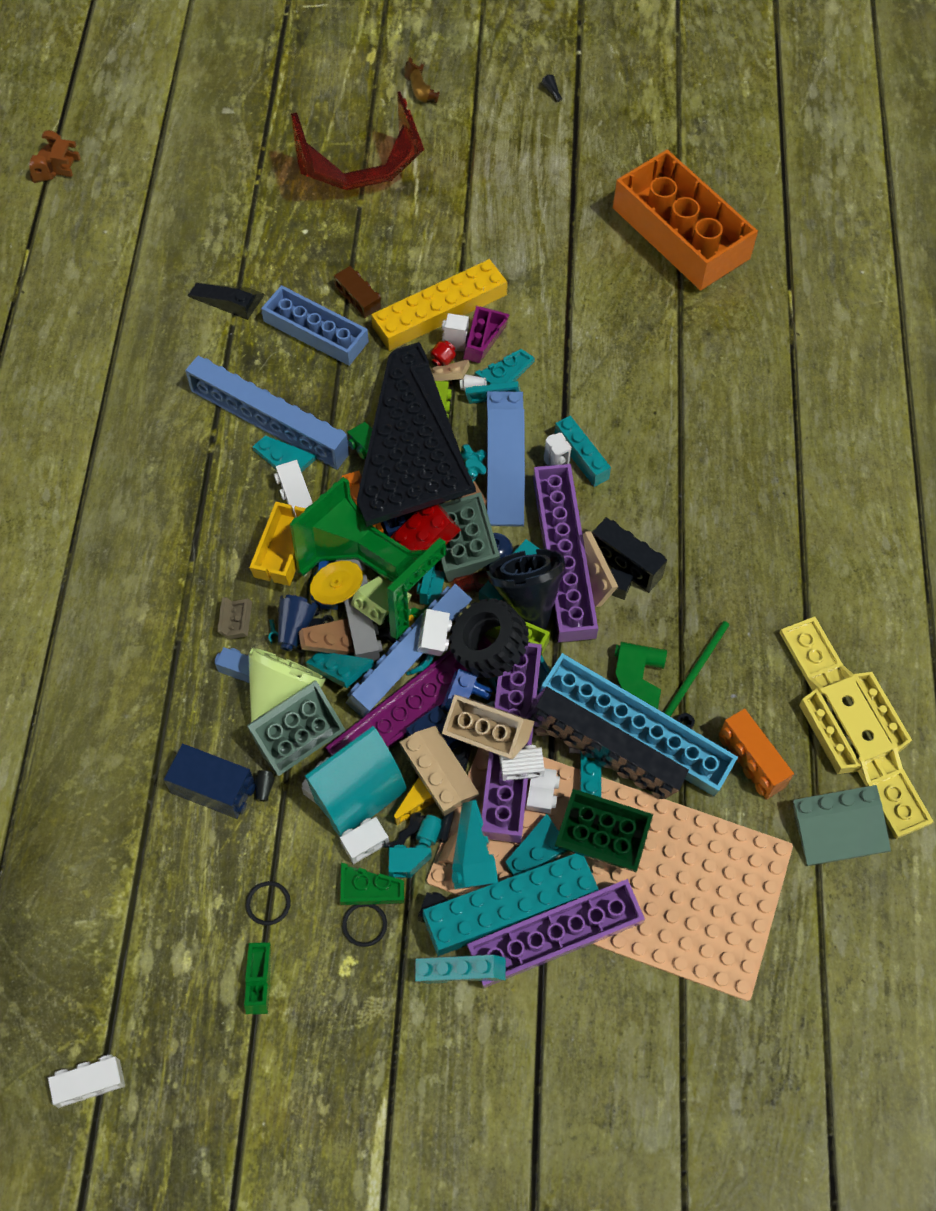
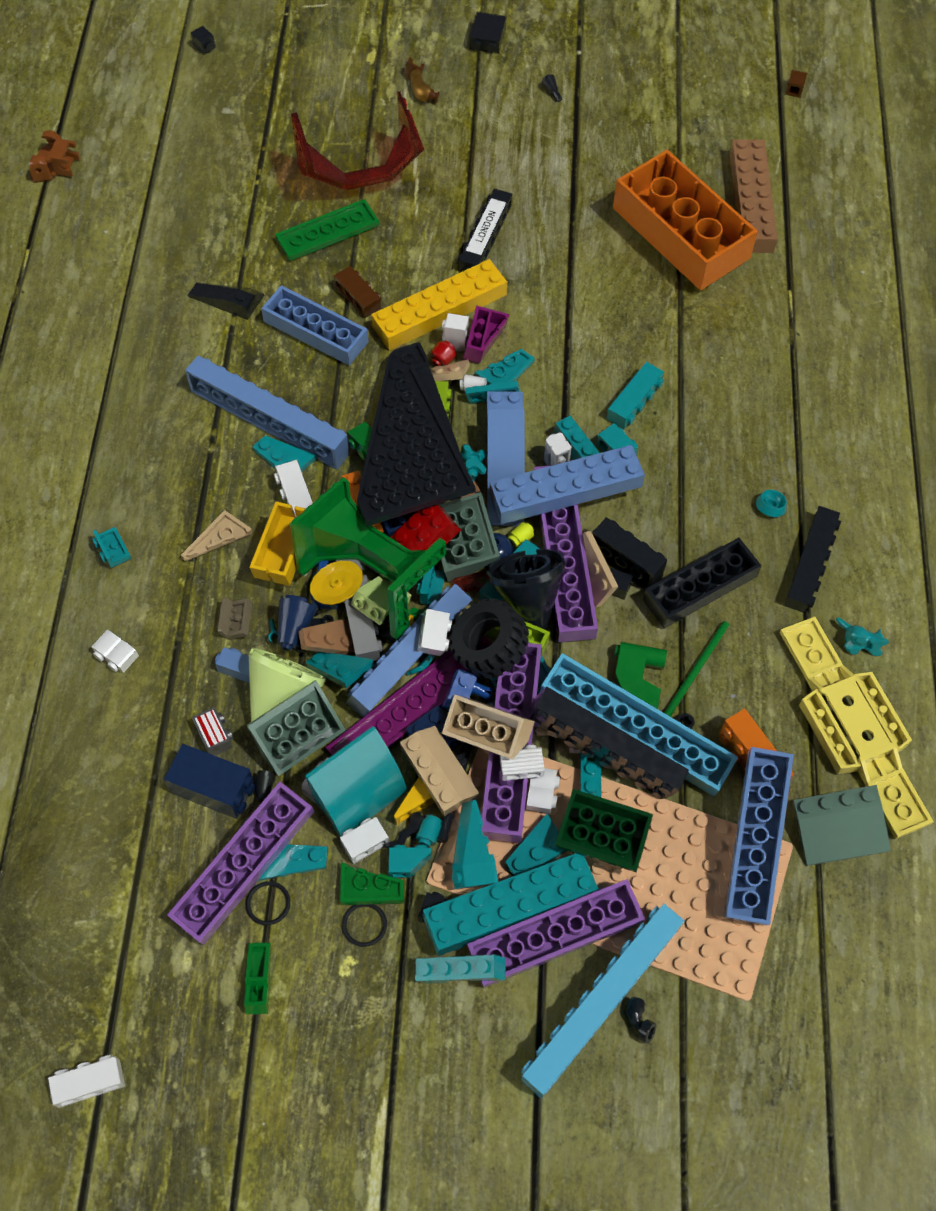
(112, 547): none -> teal bracket
(114, 651): none -> white brick
(203, 40): none -> black brick
(213, 732): none -> brick
(221, 532): none -> tan wing
(241, 863): none -> medium lavender brick
(297, 860): none -> teal wing
(327, 229): none -> green plate
(485, 230): none -> black brick
(487, 32): none -> black brick
(520, 533): none -> neon yellow brick
(566, 484): none -> medium blue brick
(601, 1001): none -> medium azure brick
(614, 438): none -> teal brick
(635, 395): none -> teal brick
(646, 1029): none -> black arm
(701, 582): none -> black brick
(754, 191): none -> medium nougat brick
(759, 836): none -> medium blue brick
(769, 498): none -> teal hat
(796, 83): none -> reddish brown brick
(812, 559): none -> black brick
(859, 638): none -> teal animal

